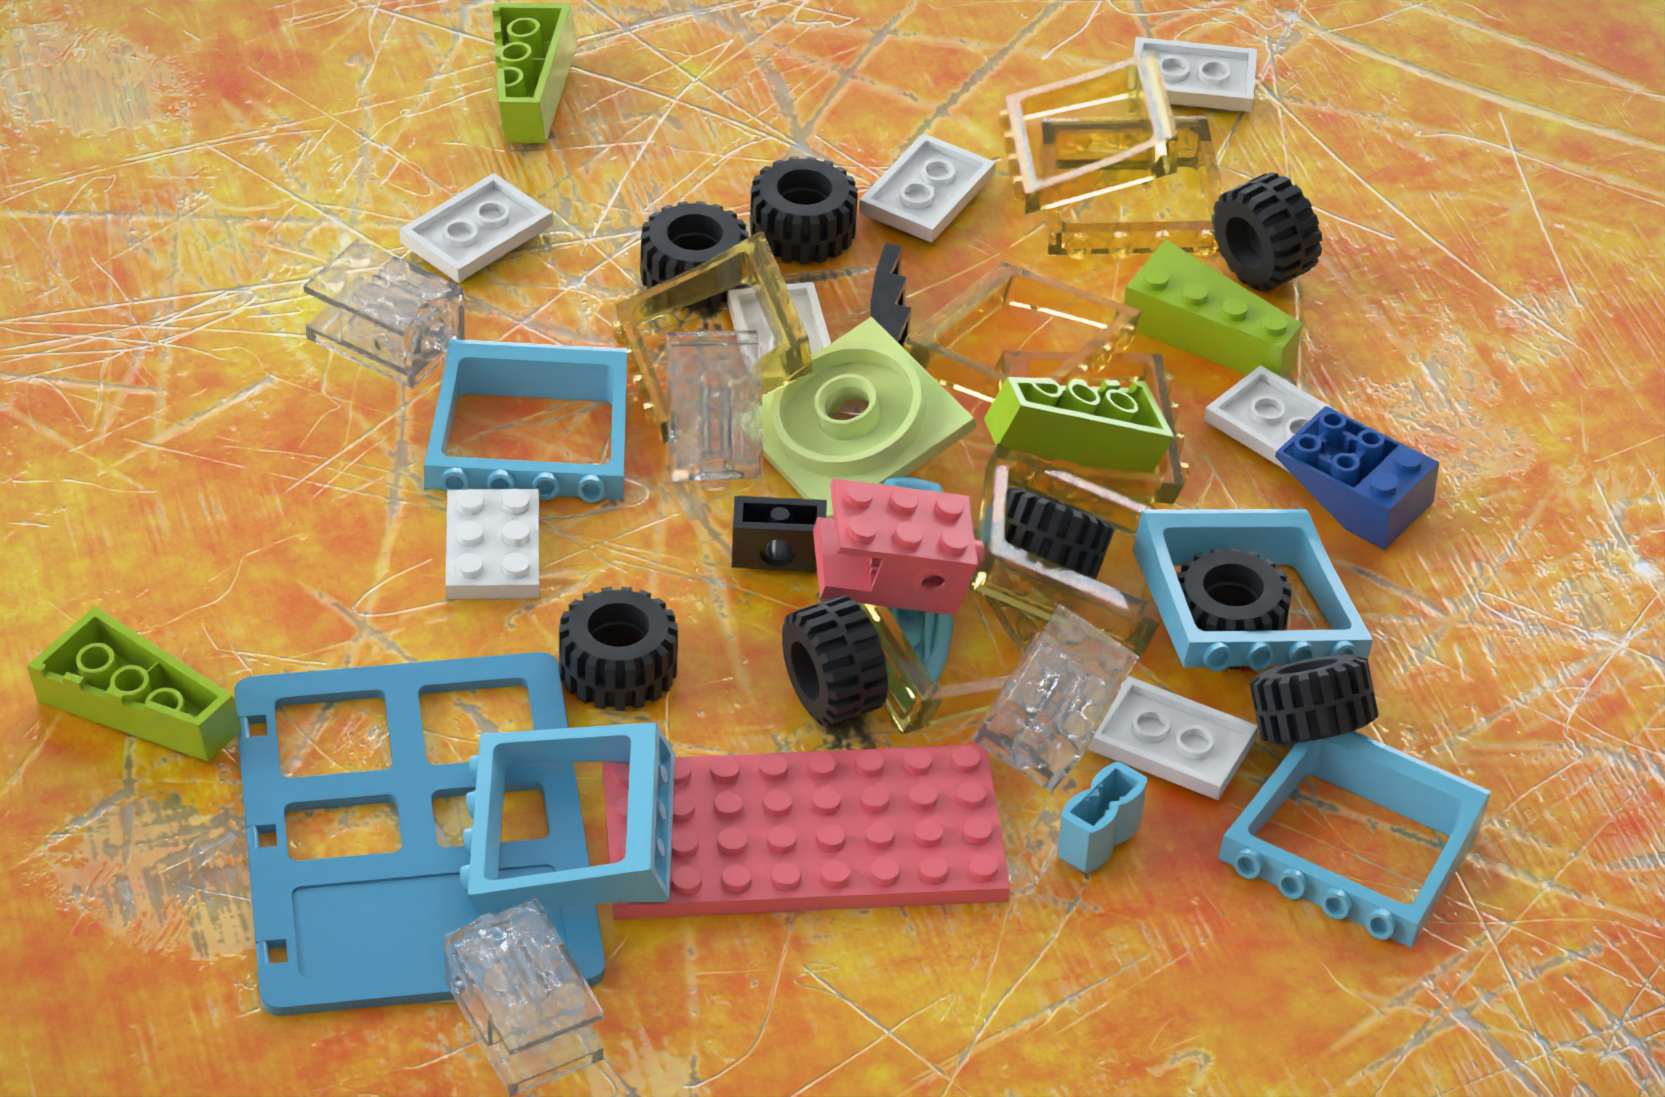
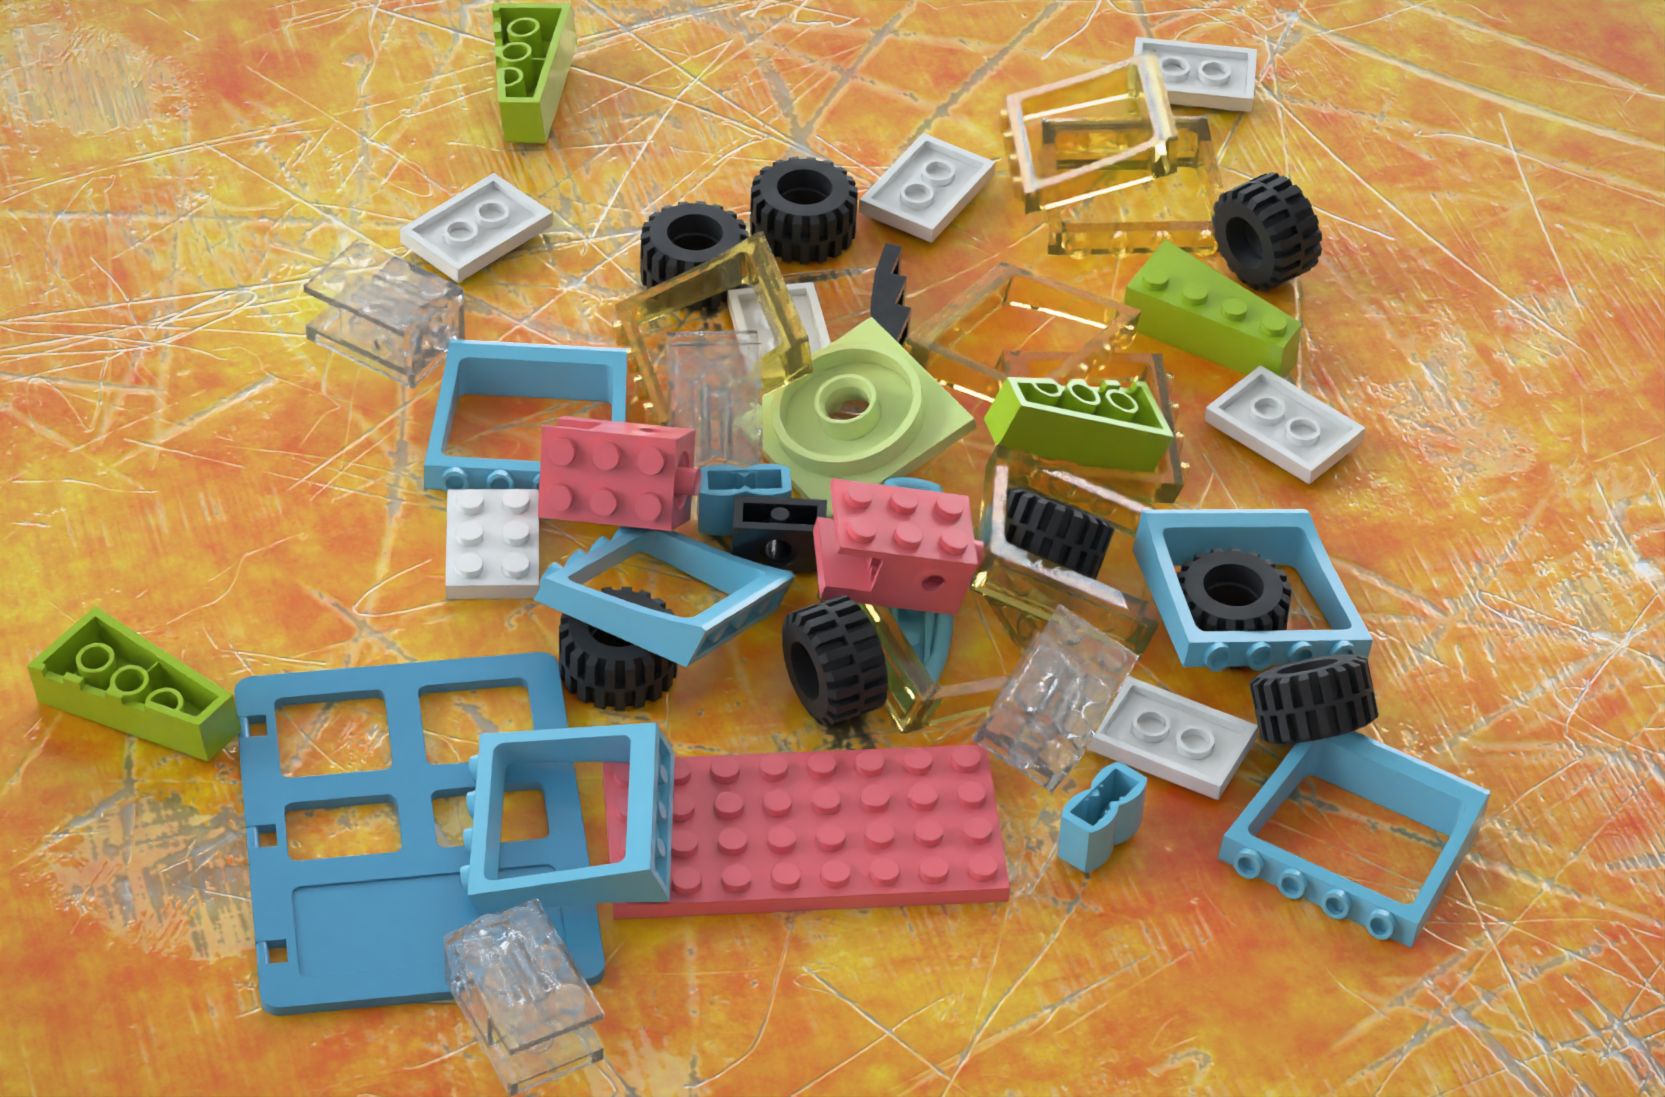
(617, 473): none -> coral torso
(725, 482): none -> medium azure brick
(752, 589): none -> medium azure windscreen
(1361, 475): blue slope -> none

